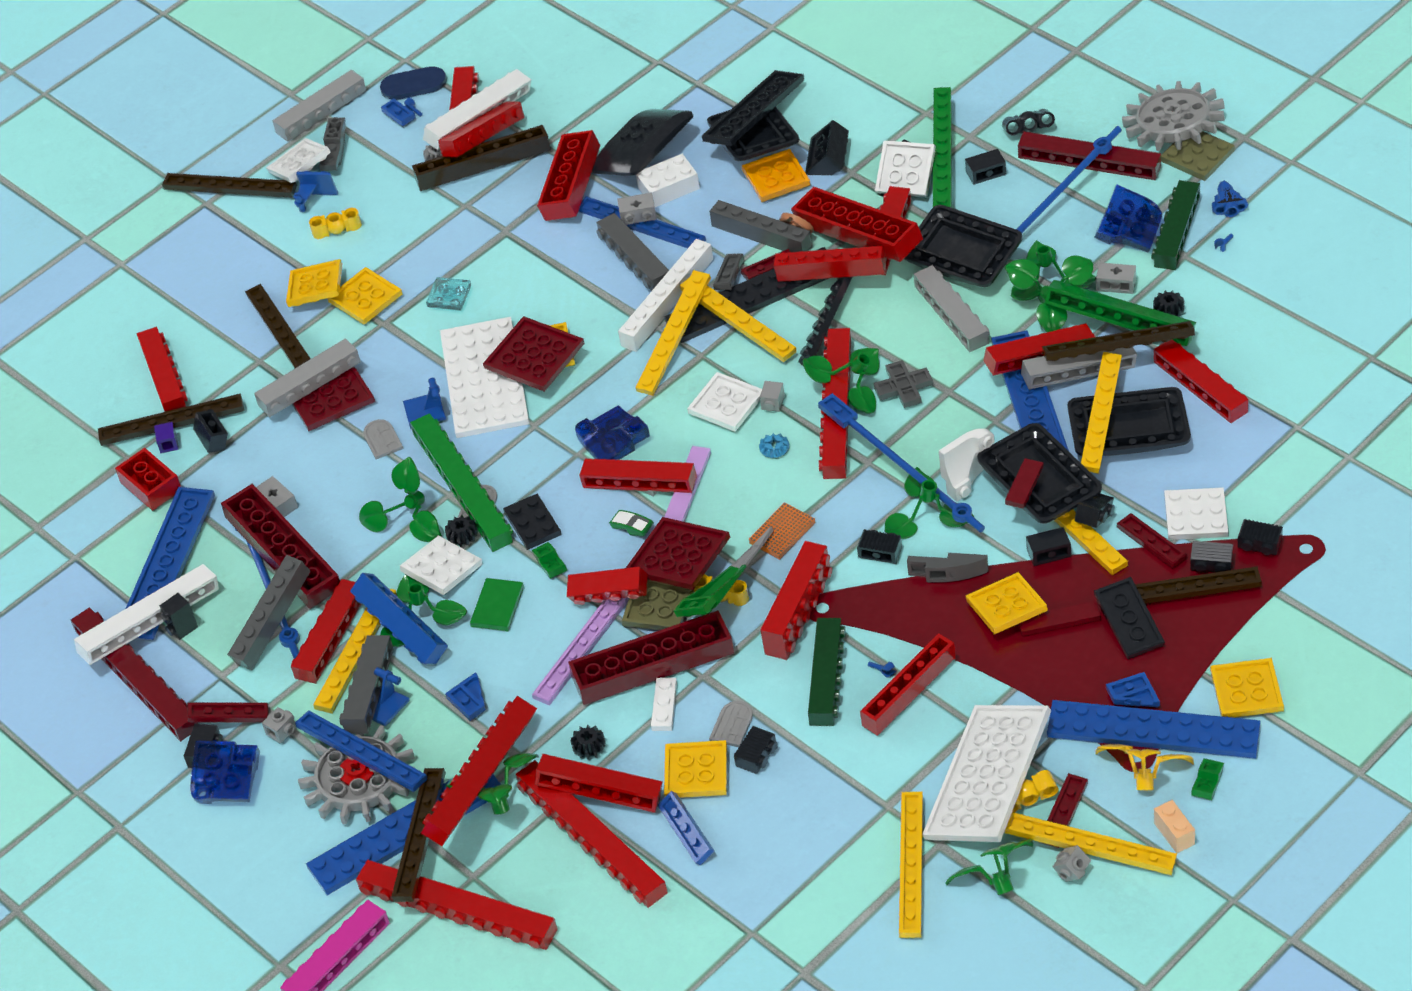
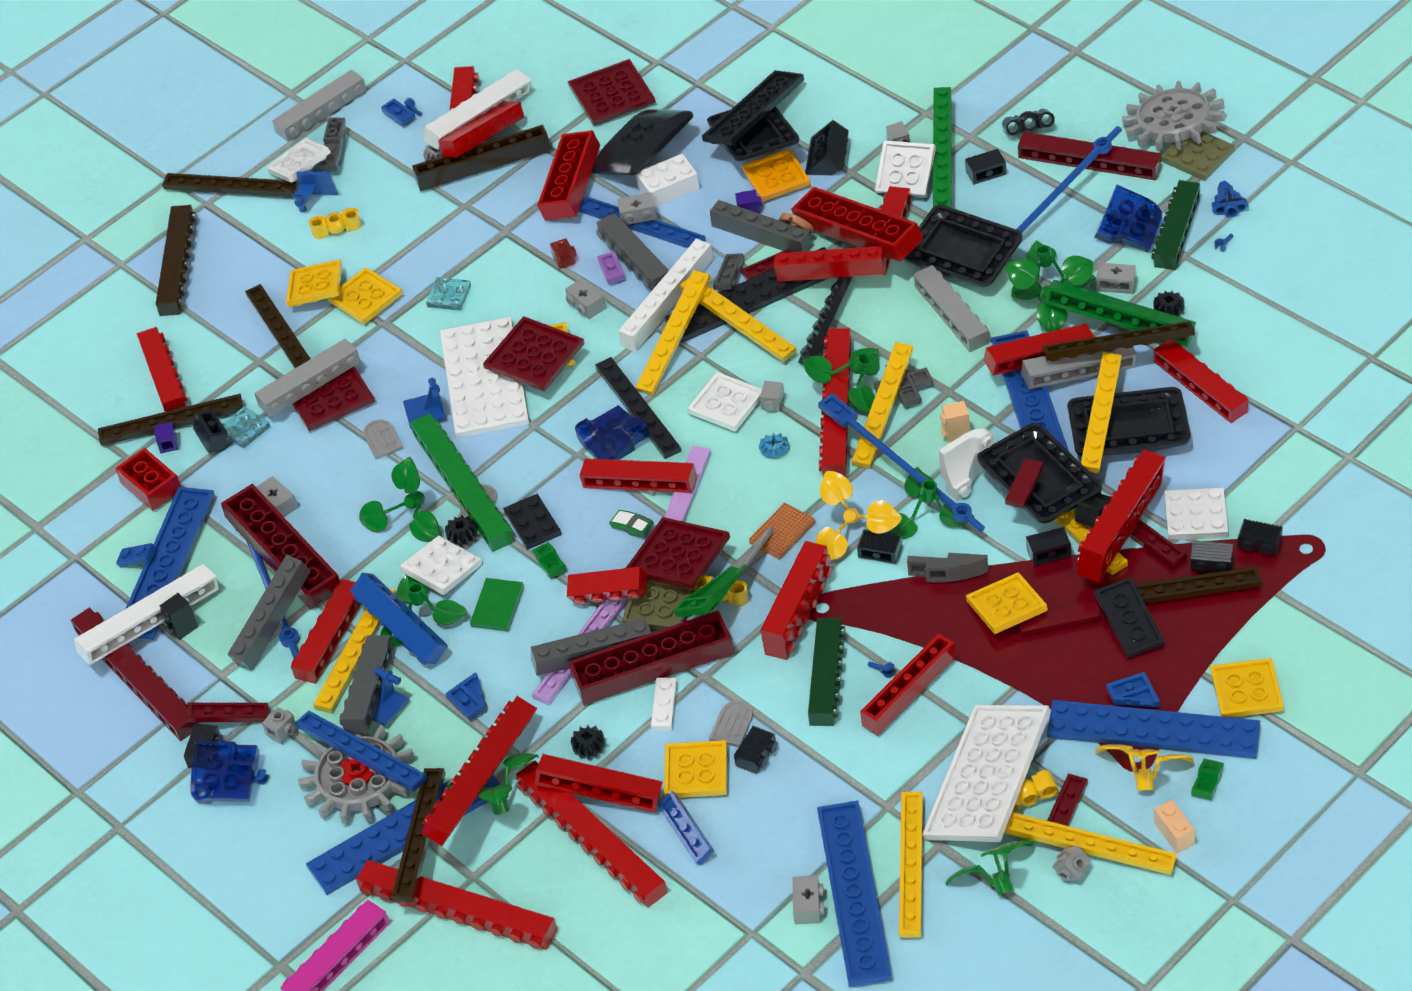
(136, 555): none -> blue plate
(176, 260): none -> dark brown brick
(245, 427): none -> clear light blue plate
(261, 778): none -> blue hand
(413, 83): dark blue tile -> none
(556, 654): none -> dark grey brick
(563, 253): none -> clear red brick
(585, 298): none -> light grey brick
(610, 267): none -> medium lavender plate
(611, 92): none -> dark red plate
(638, 407): none -> black plate
(749, 200): none -> dark purple brick
(806, 899): none -> light grey brick
(854, 894): none -> blue plate
(880, 516): none -> yellow plant
(883, 403): none -> yellow plate
(897, 132): none -> light grey brick
(955, 420): none -> light nougat brick
(1120, 516): none -> red brick

